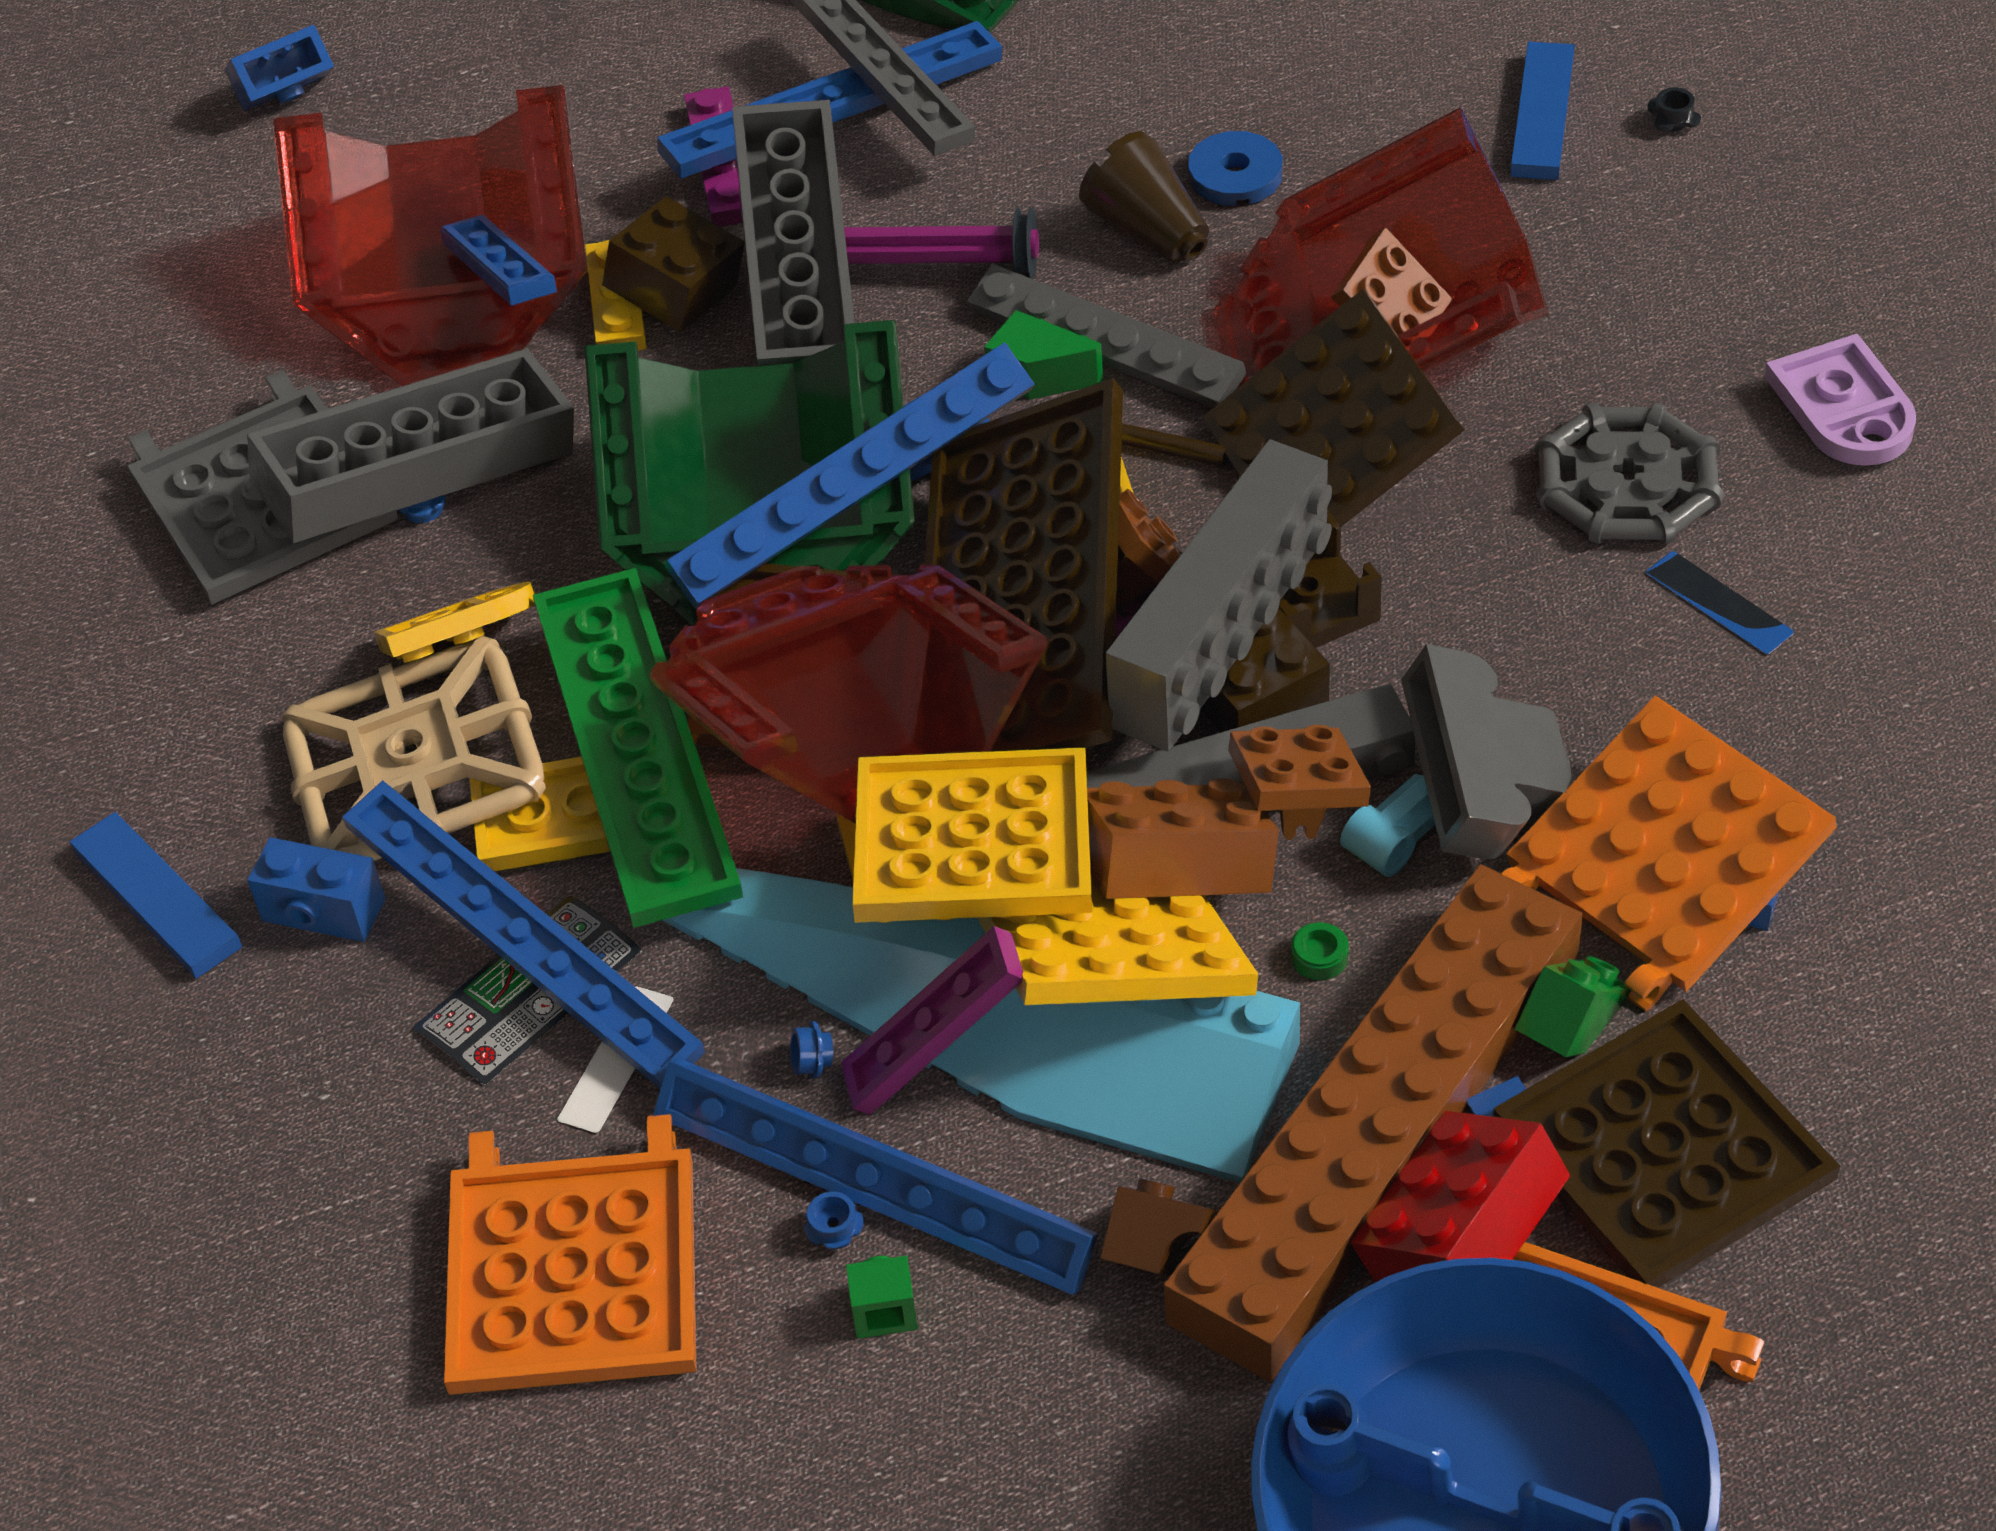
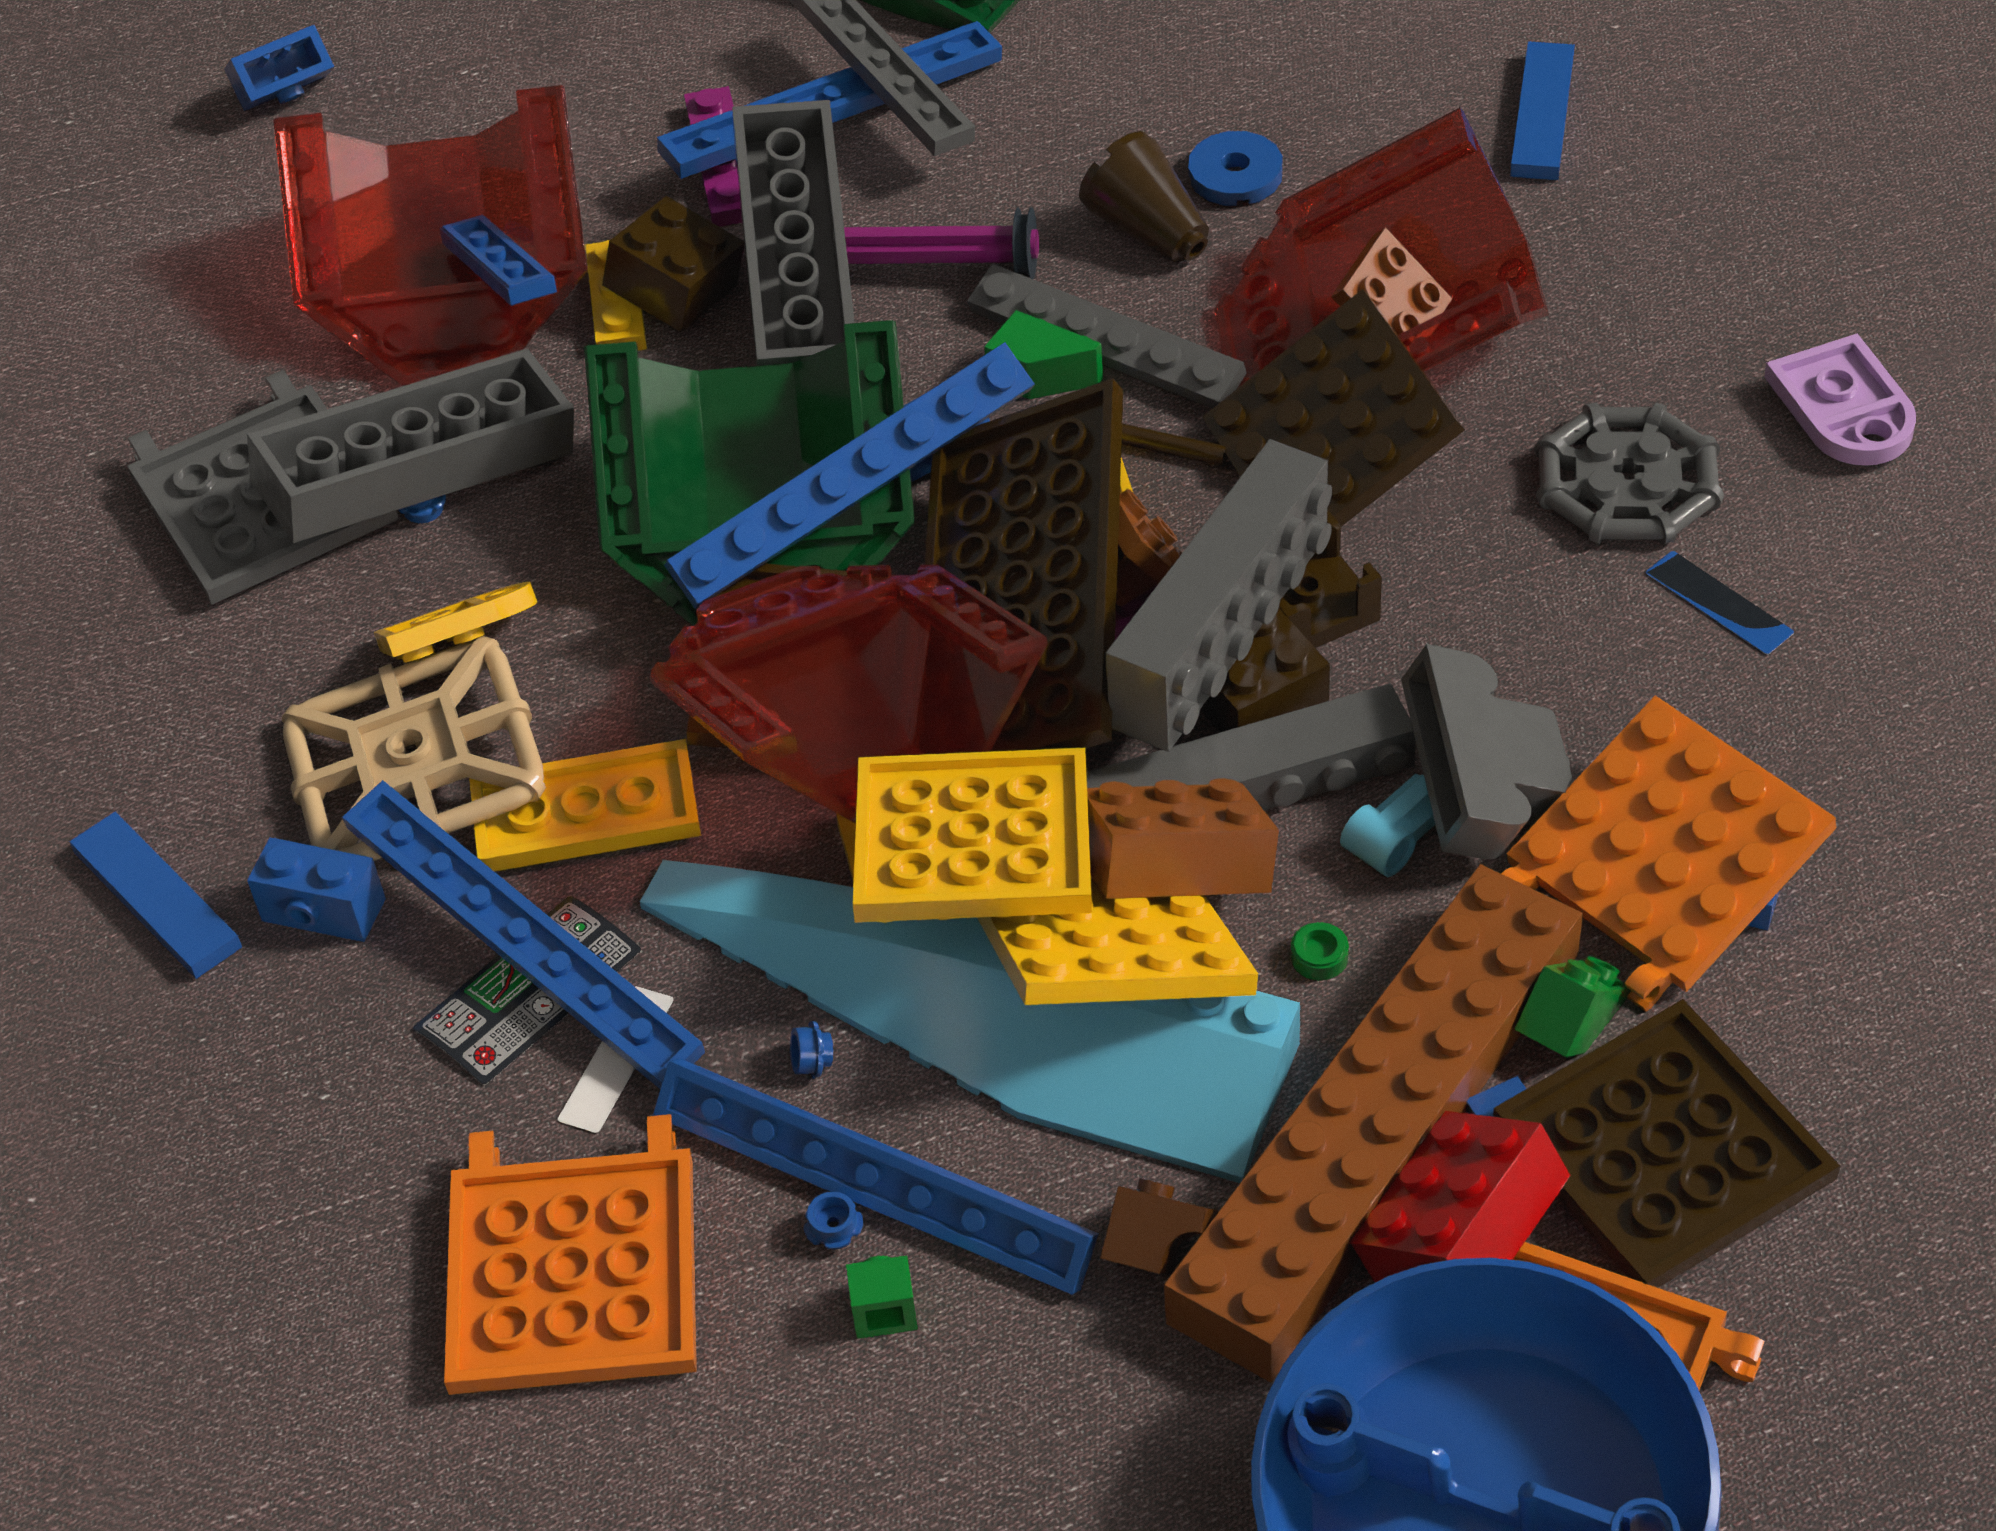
(636, 750): green plate -> none
(932, 1020): magenta plate -> none
(1299, 773): dark orange plate -> none
(1674, 110): black plate -> none

